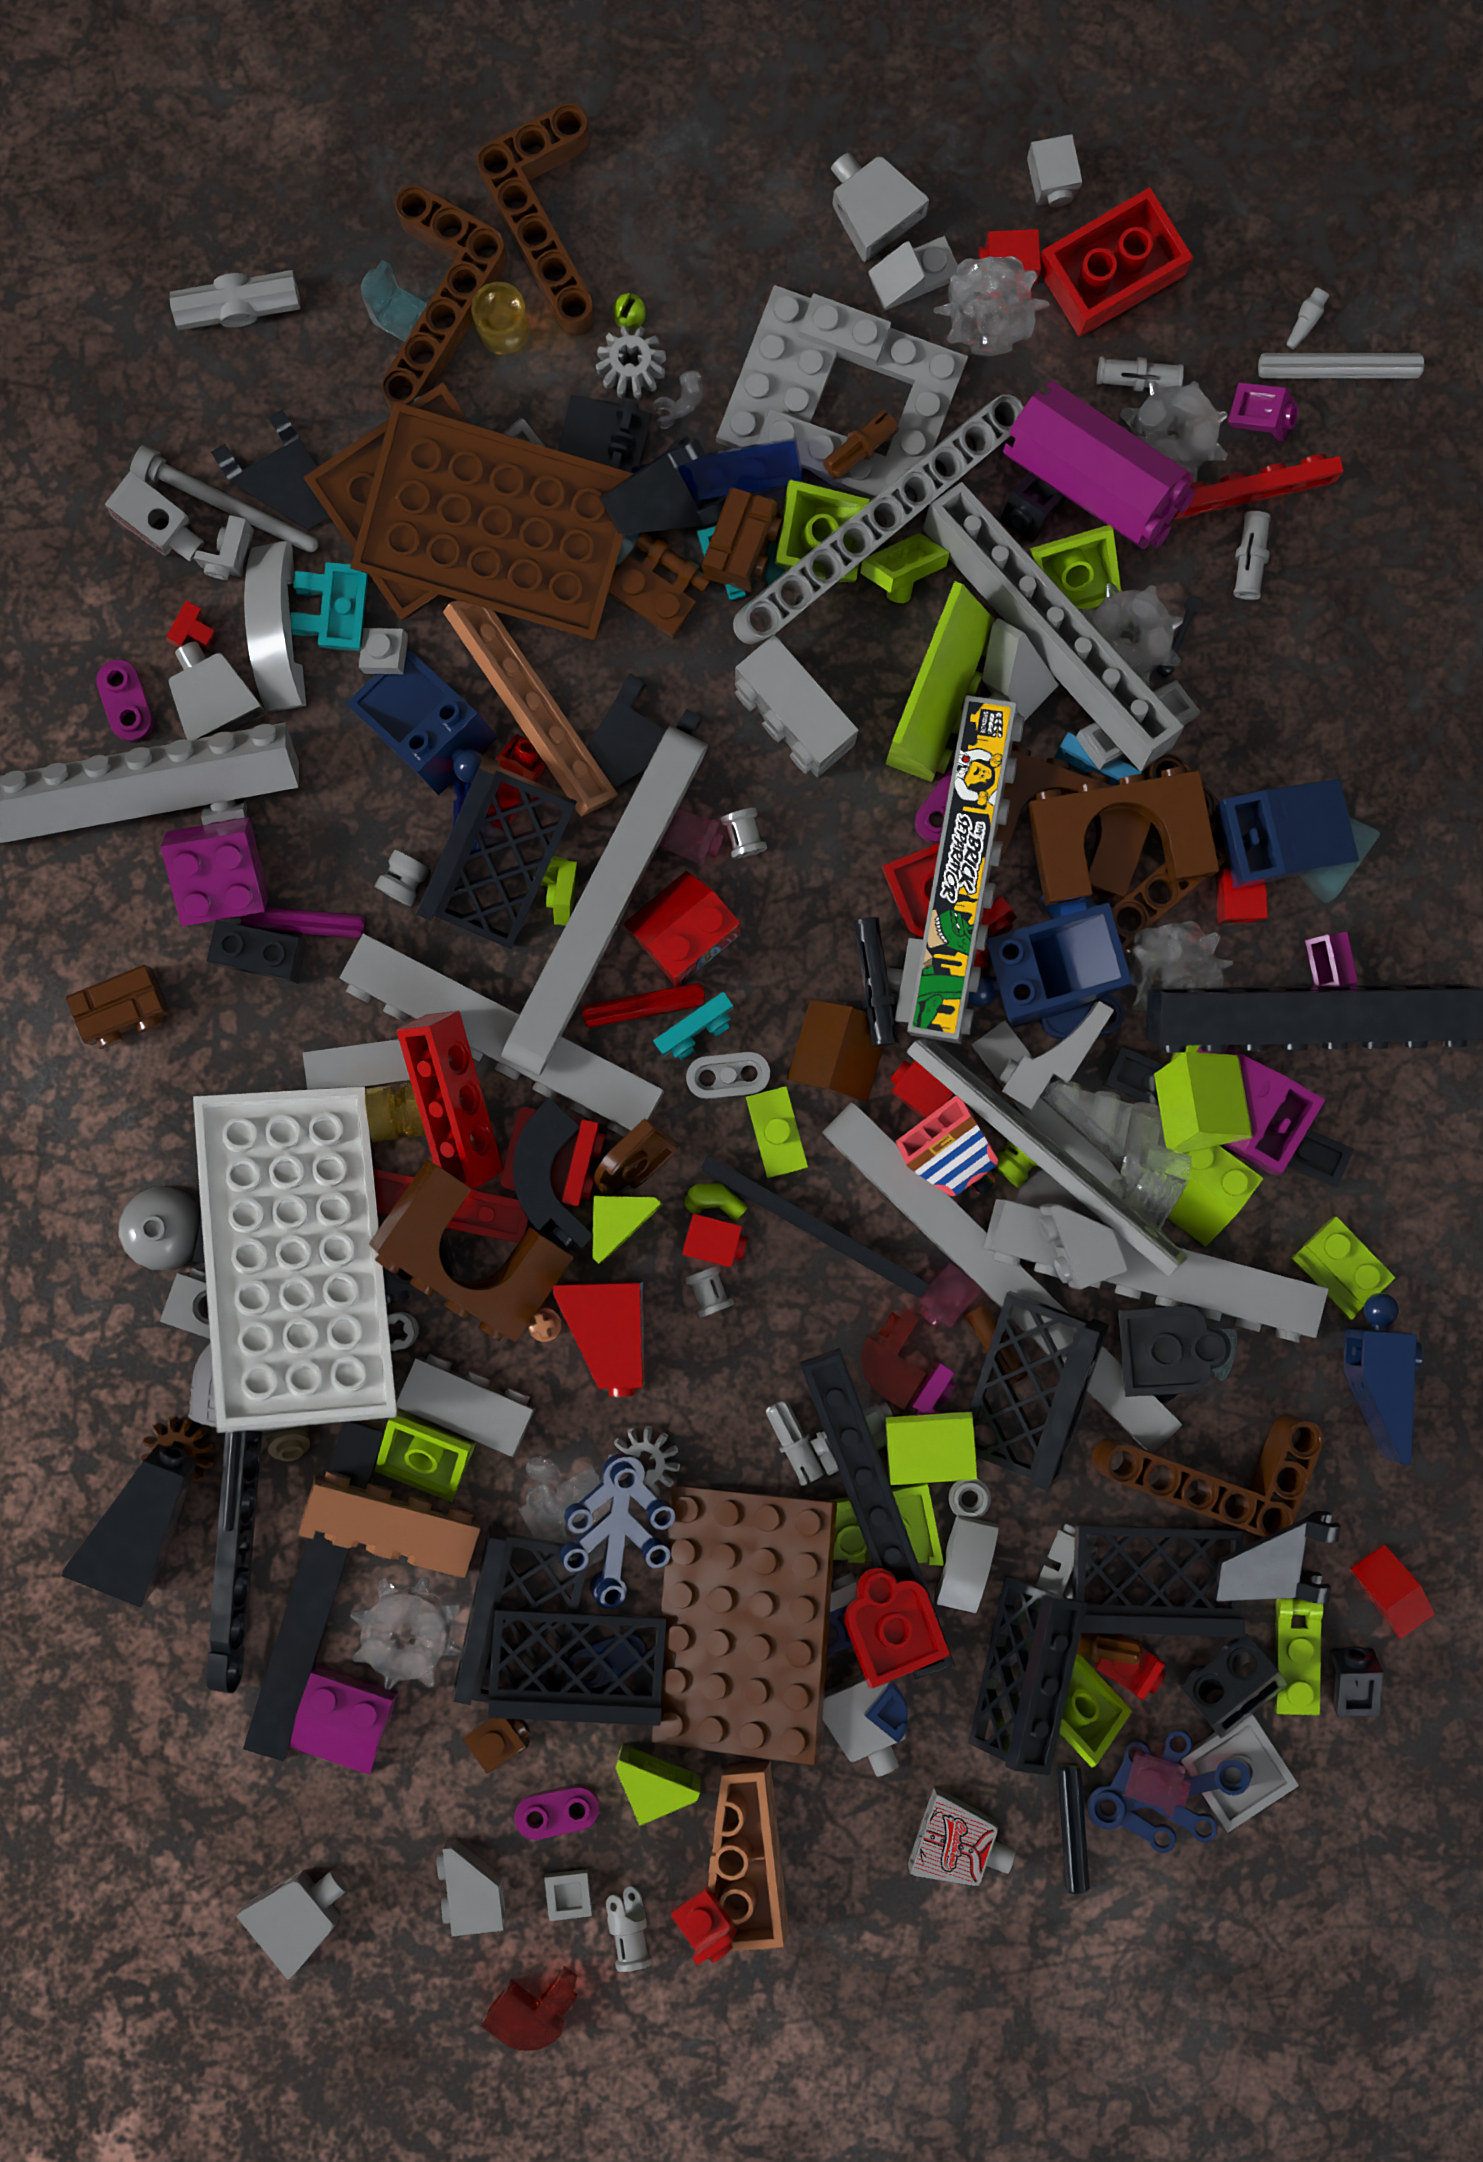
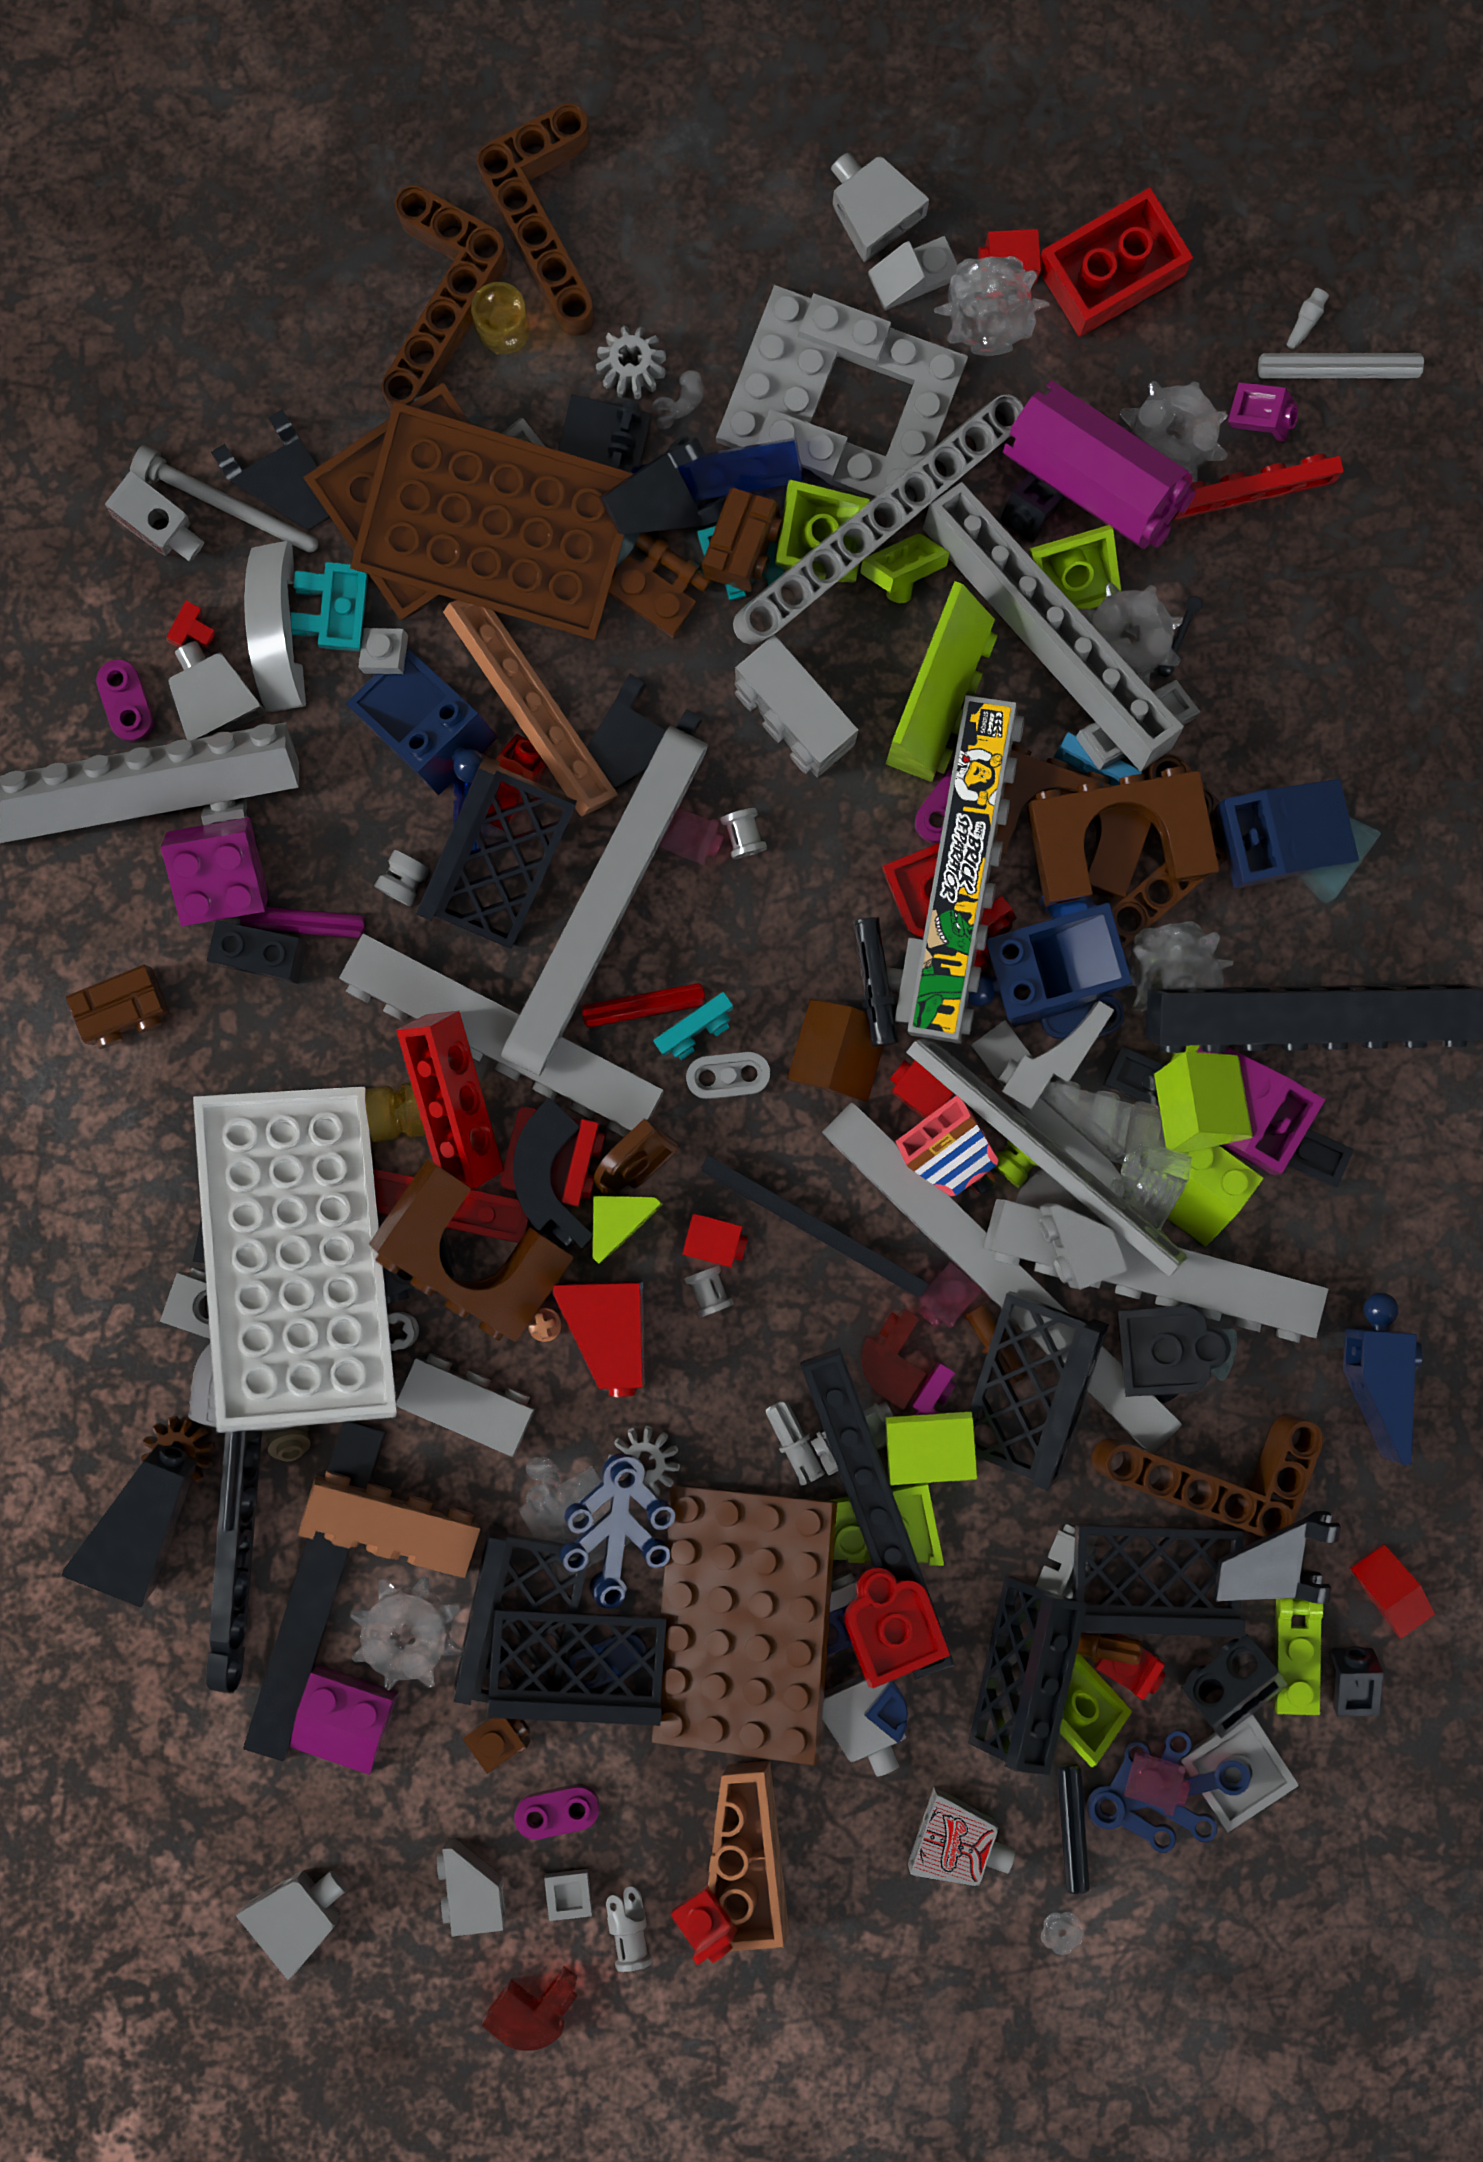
(160, 1228): light grey cylinder -> none
(233, 545): light grey bracket -> none
(235, 300): light grey piece -> none
(356, 1066): light grey tile -> none
(389, 304): clear light blue bracket -> none
(424, 1455): lime slope -> none
(562, 887): lime bracket -> none
(636, 314): lime hinge -> none
(655, 1784): lime slope -> none
(683, 927): red slope -> none
(713, 1196): lime arm -> none
(776, 1132): lime tile -> none
(861, 444): reddish brown axle -> none
(967, 1564): light grey slope -> none
(976, 1510): light grey plate -> none
(1016, 670): light grey slope -> none
(1054, 171): light grey brick -> none
(1056, 1922): none -> clear plate
(1116, 373): light grey pin -> none
(1241, 904): red brick -> none
(1252, 555): light grey pin -> none
(1331, 960): magenta piece -> none
(1343, 1265): lime plate -> none

